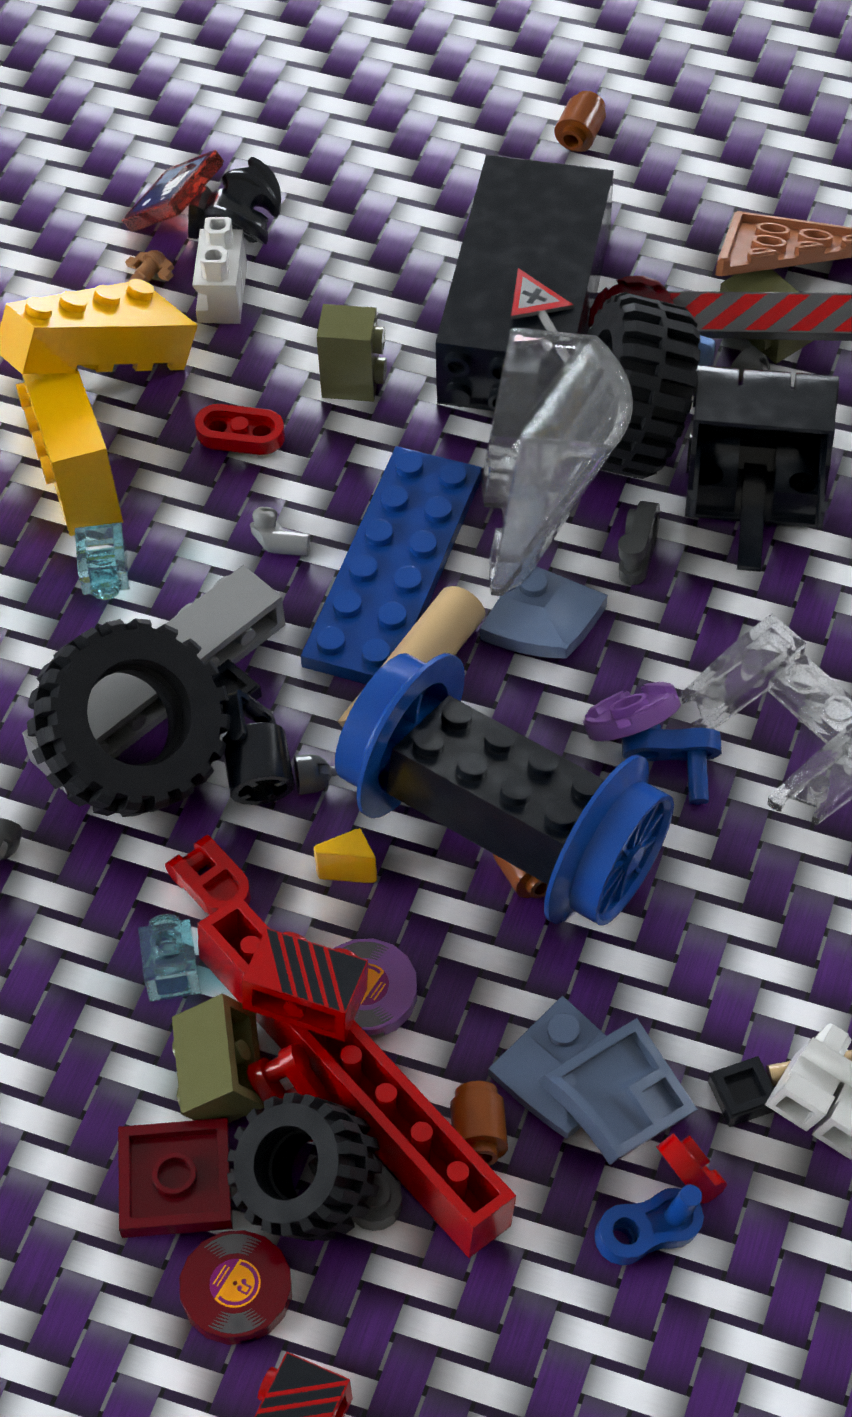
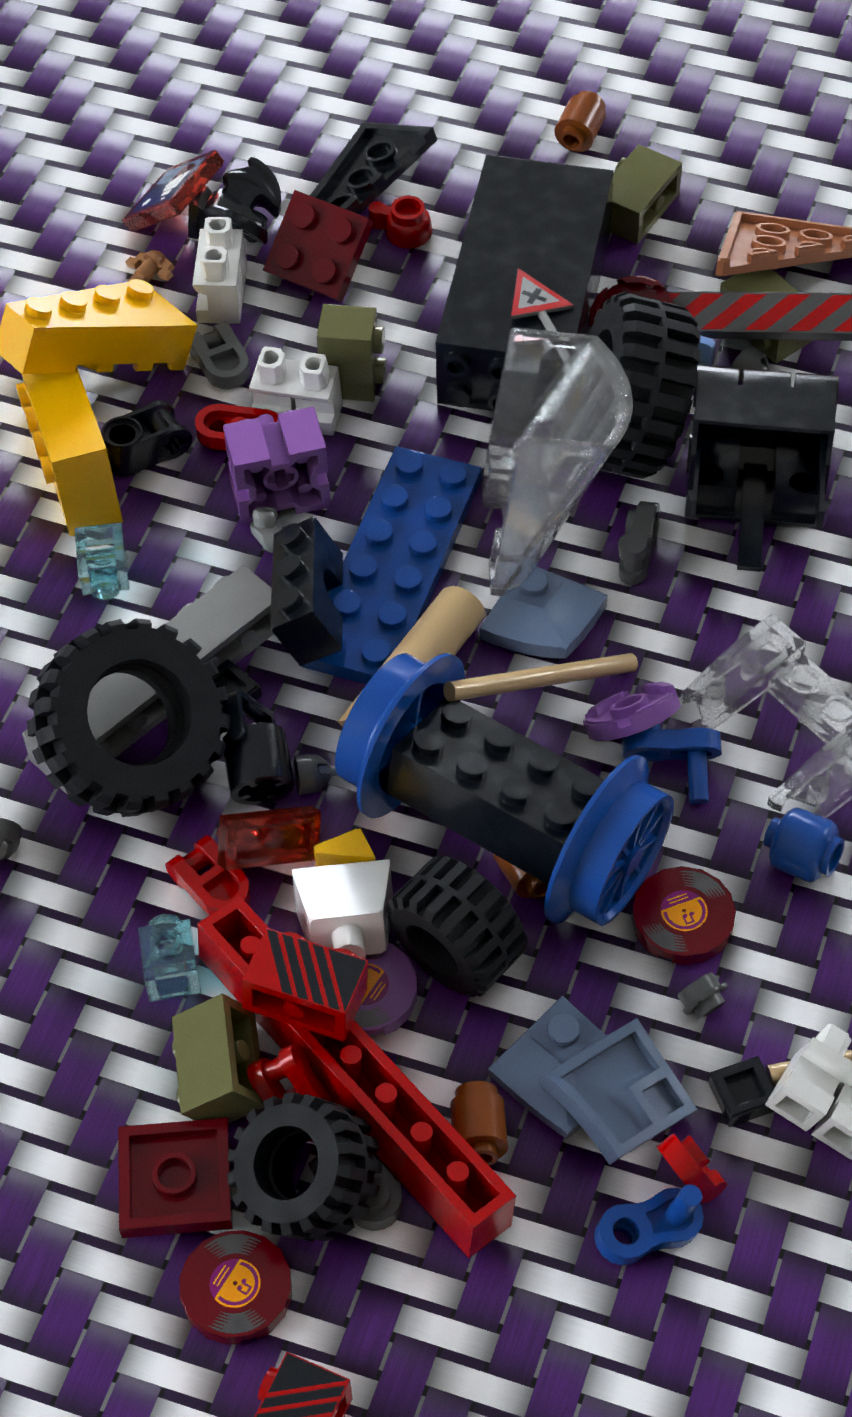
(142, 438): none -> black piece
(221, 357): none -> dark grey plate
(268, 837): none -> clear red tile
(278, 463): none -> medium lavender brick
(295, 385): none -> white hips
(302, 573): none -> black arch
(318, 245): none -> dark red plate
(345, 905): none -> white torso
(372, 163): none -> black wing
(404, 222): none -> red piece
(457, 926): none -> black tyre
(539, 677): none -> tan axle
(642, 191): none -> olive brick
(683, 915): none -> dark red tile
(703, 996): none -> dark grey plate
(804, 844): none -> blue head

